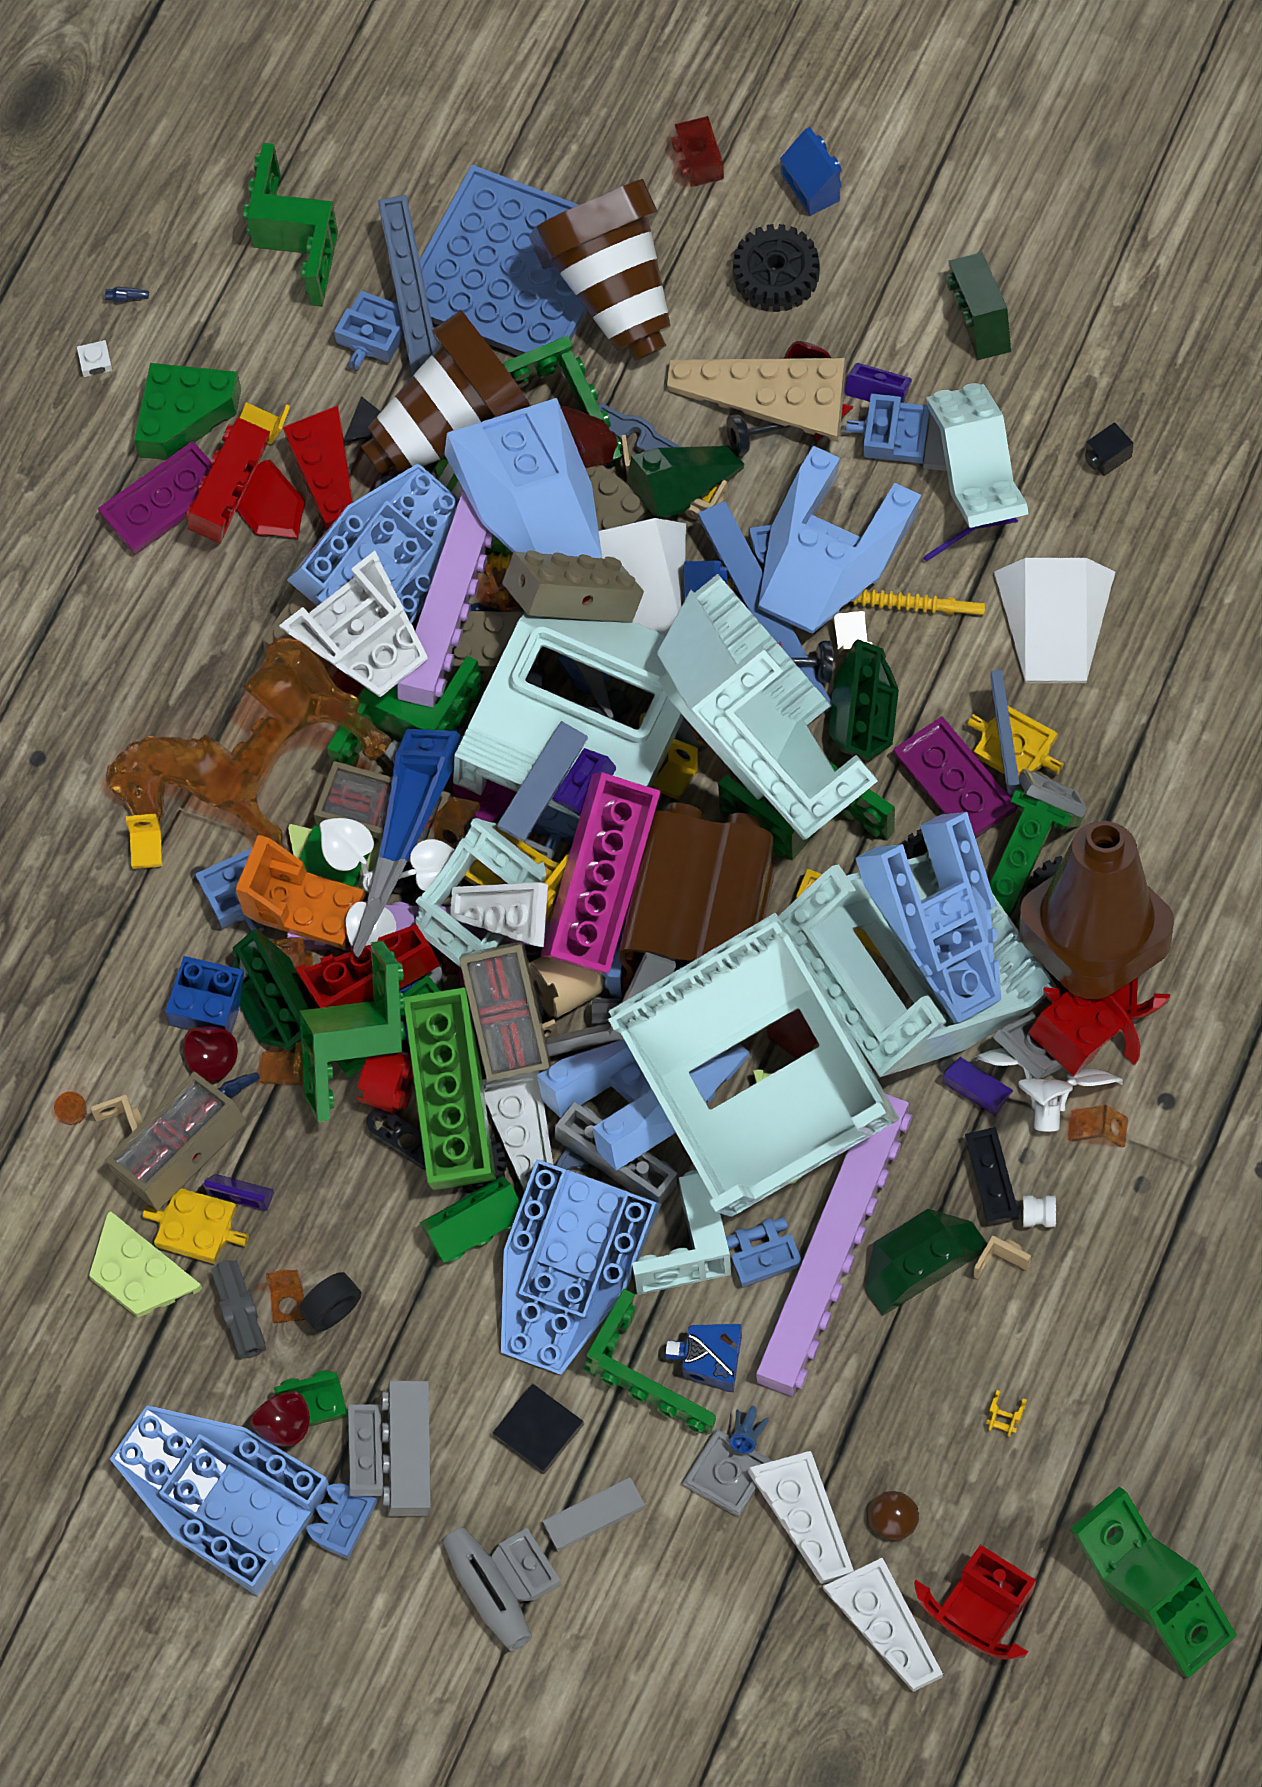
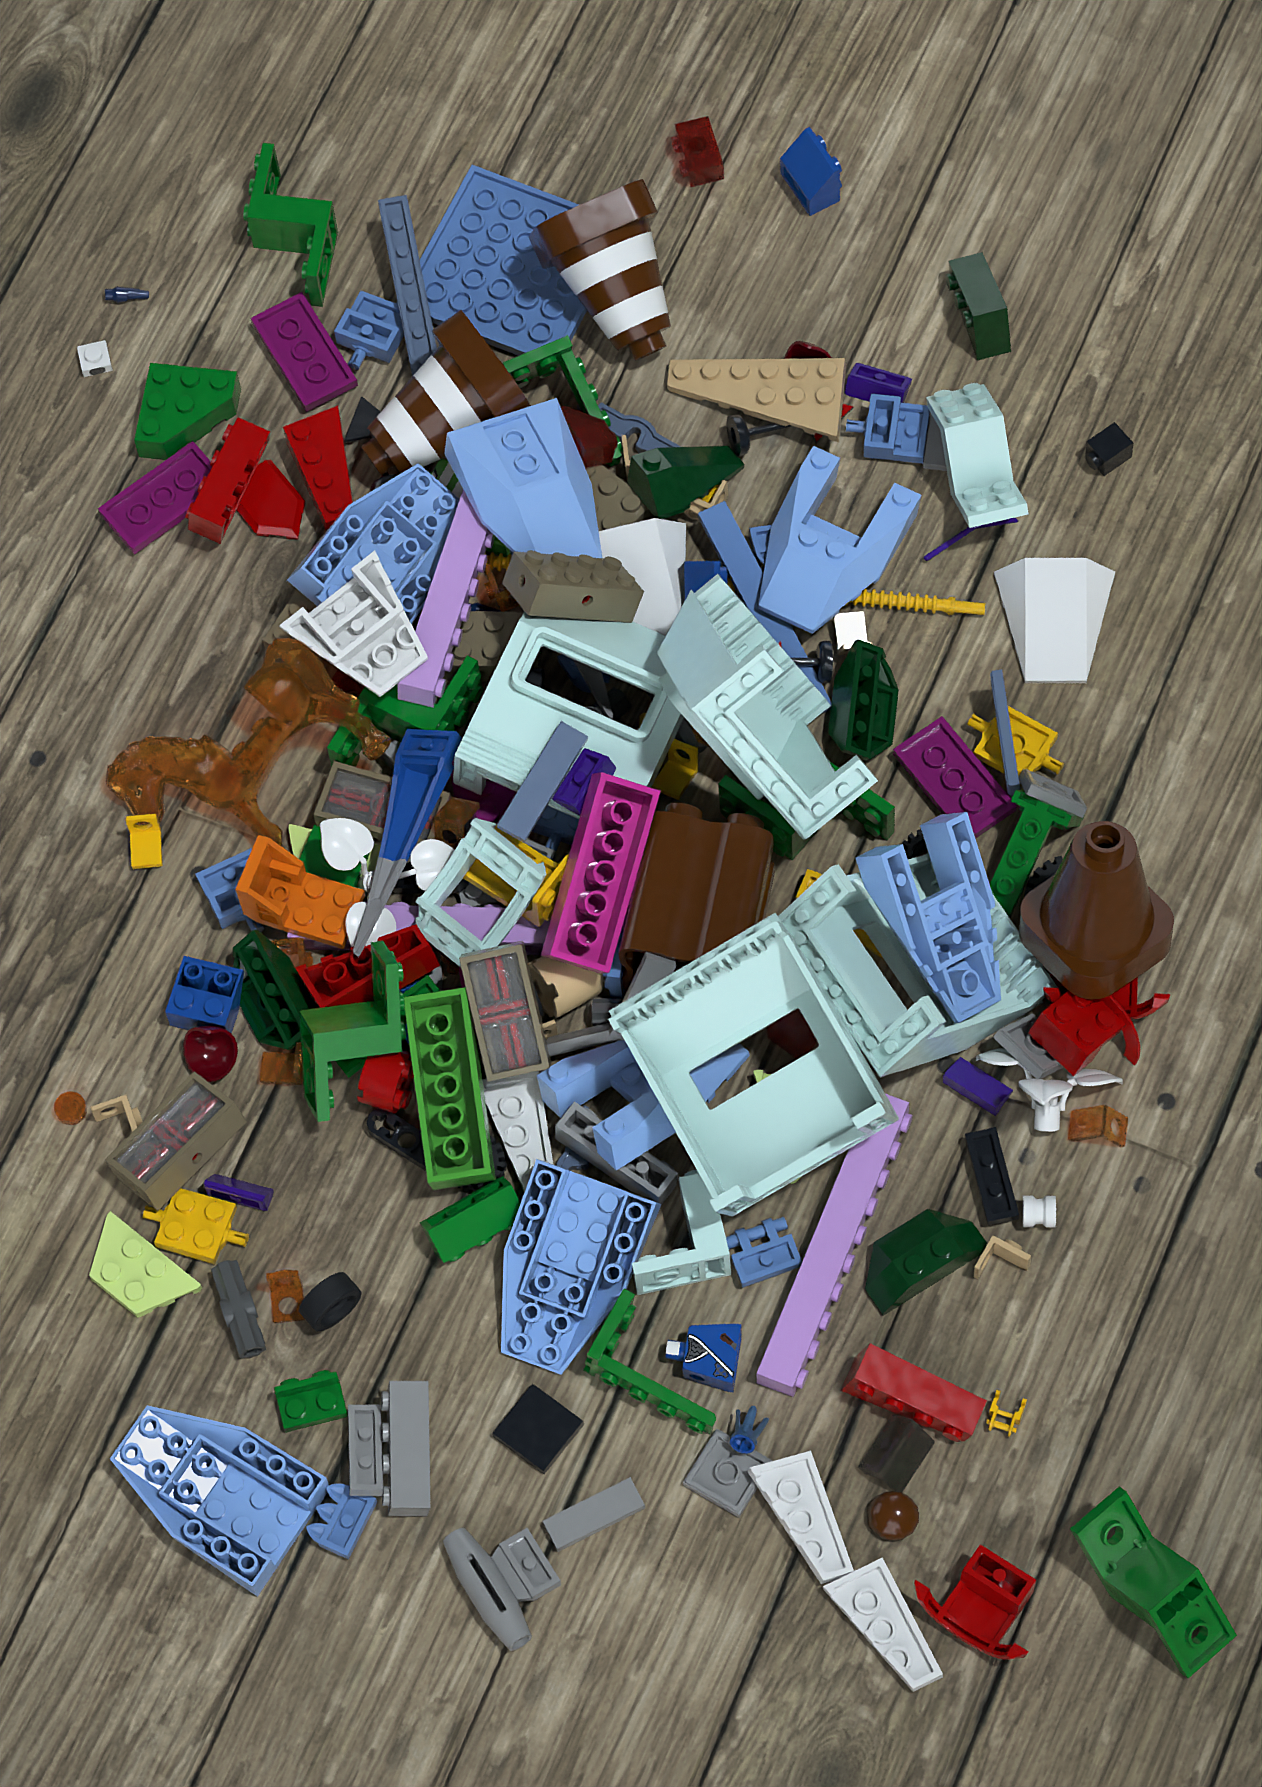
(234, 1086): dark blue piece -> none
(265, 419): yellow bracket -> none
(282, 1419): dark red helmet -> none
(304, 351): none -> magenta plate
(504, 909): white wing -> none
(780, 286): black wheel -> none
(897, 1452): none -> clear smoke panel
(913, 1393): none -> red wedge

